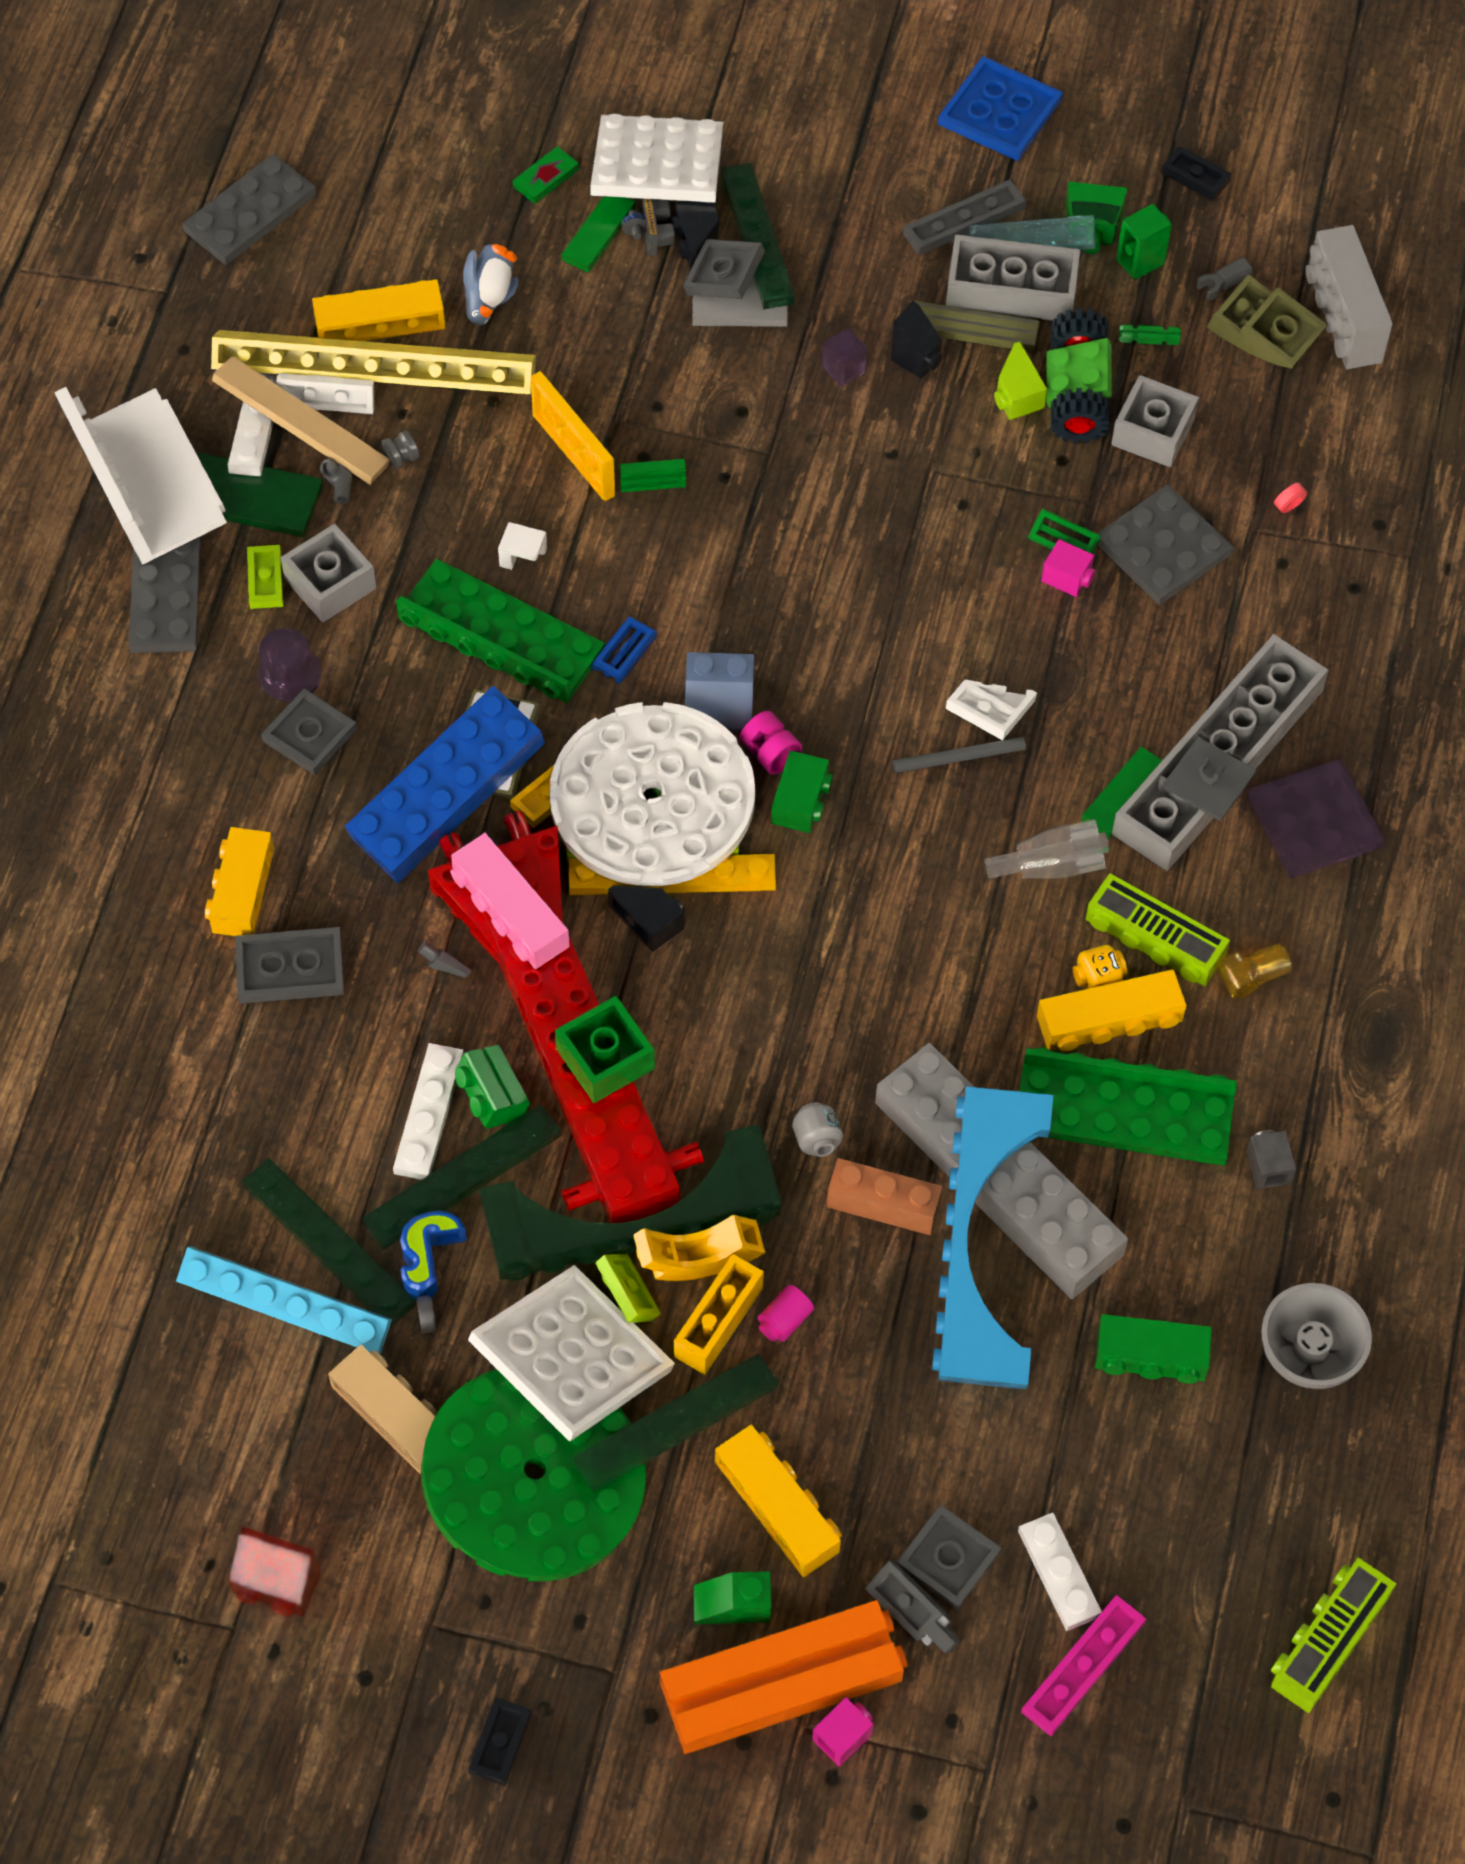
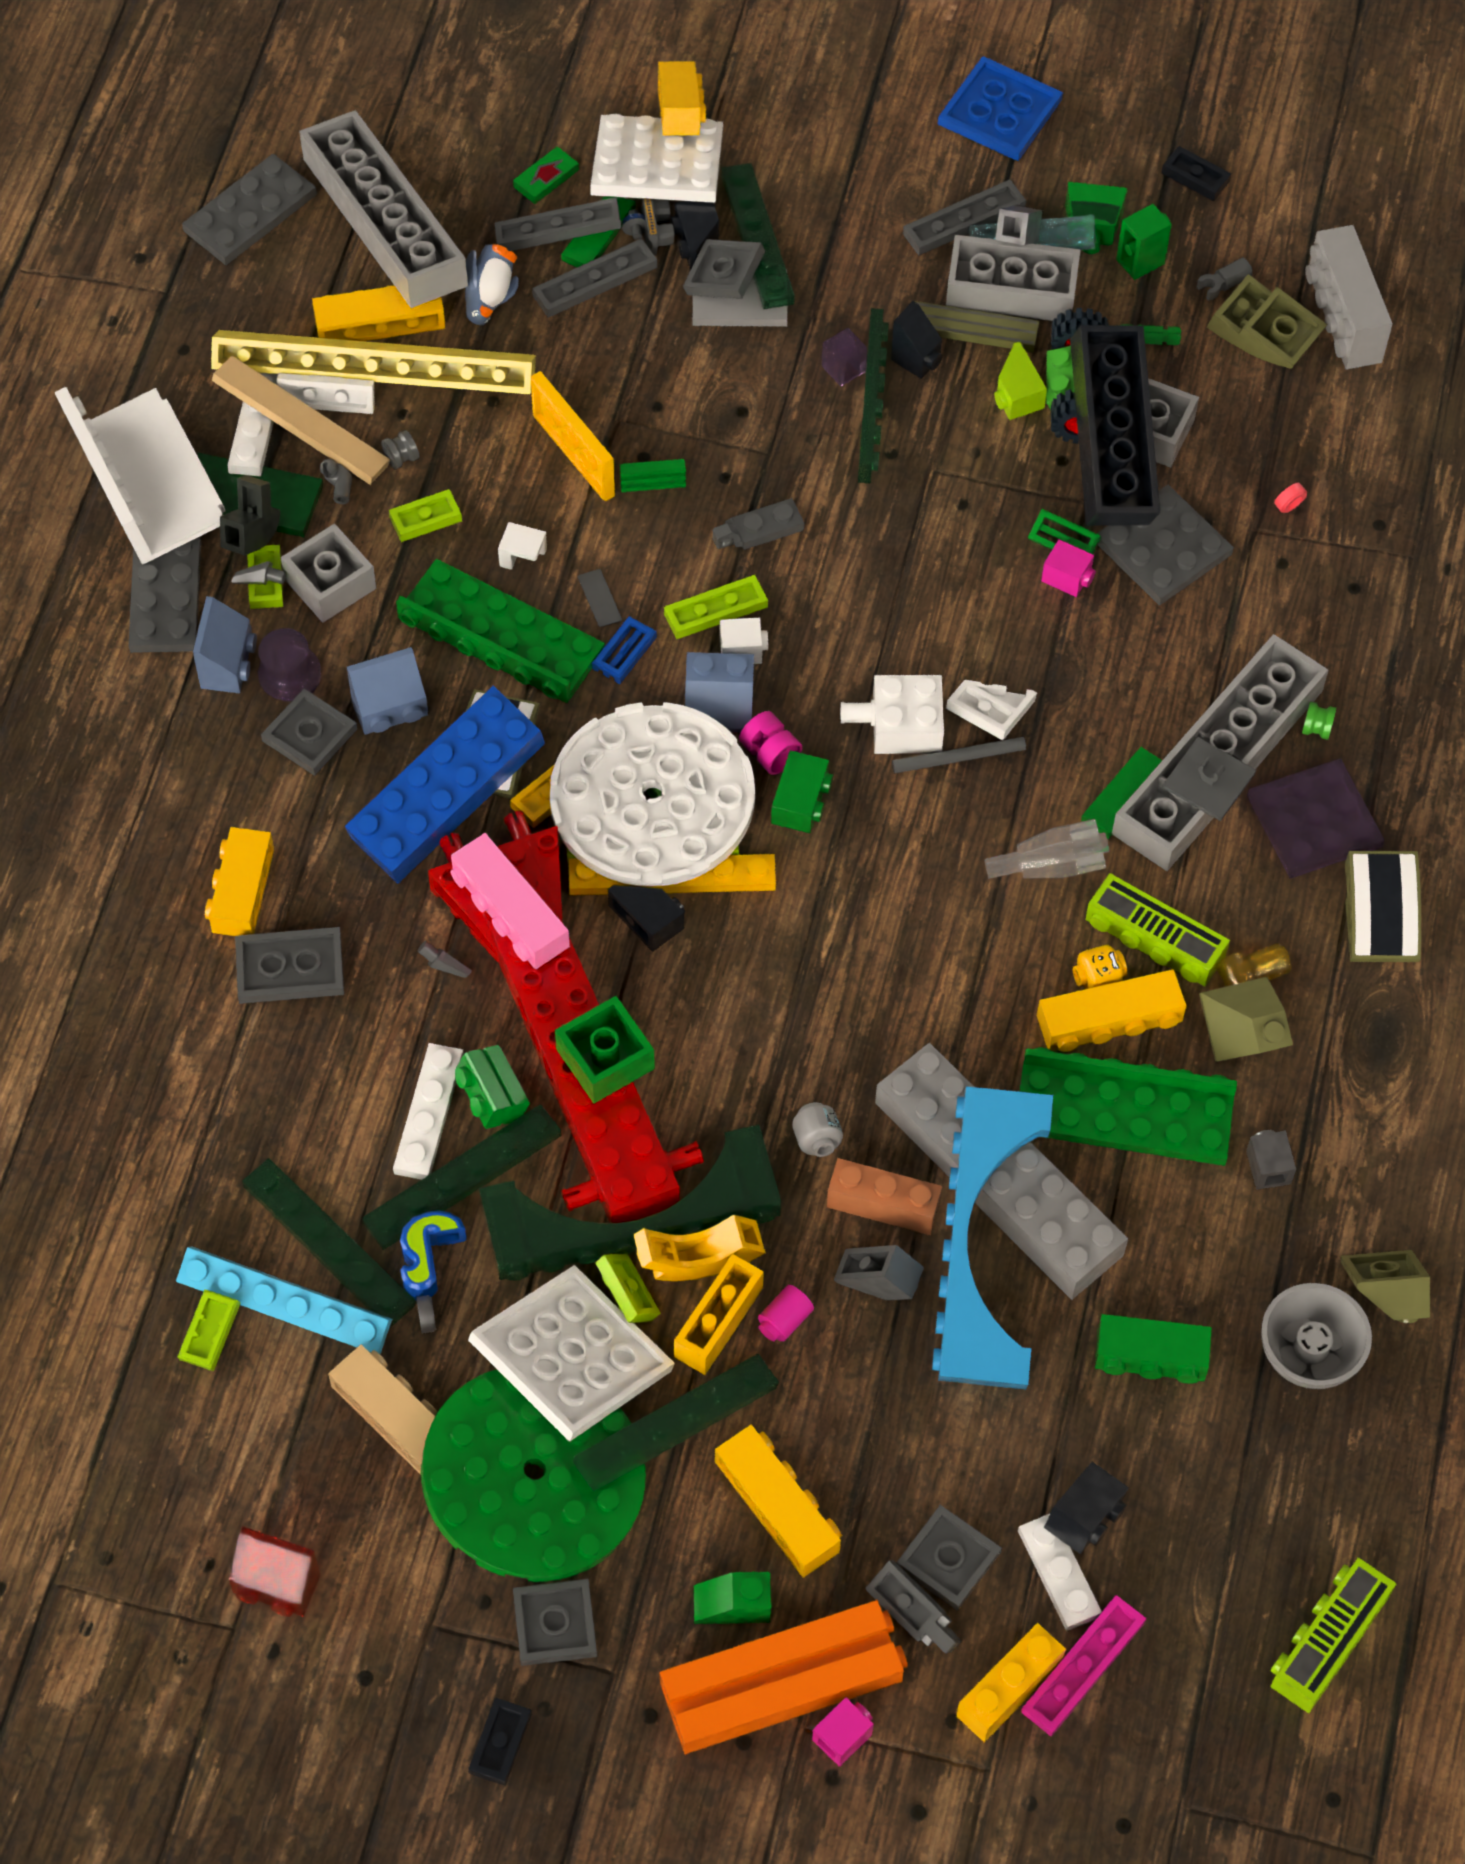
(209, 1330): none -> lime plate
(223, 647): none -> sand blue slope
(254, 520): none -> pearl dark grey brick
(259, 575): none -> dark grey bar
(384, 209): none -> light grey brick
(387, 691): none -> sand blue slope
(425, 515): none -> lime plate
(554, 1622): none -> dark grey plate
(558, 225): none -> dark grey plate
(594, 278): none -> dark grey plate
(599, 598): none -> dark grey sticker
(680, 98): none -> yellow brick
(715, 605): none -> lime plate
(743, 637): none -> white brick
(759, 526): none -> dark grey hinge
(872, 406): none -> clear green plate
(880, 1272): none -> dark grey slope
(903, 713): none -> white brick
(1010, 1682): none -> yellow brick
(1018, 225): none -> flat silver brick
(1086, 1508): none -> black brick
(1114, 425): none -> black brick
(1245, 1019): none -> olive slope
(1319, 720): none -> bright green wheel
(1383, 906): none -> slope
(1392, 1282): none -> olive slope

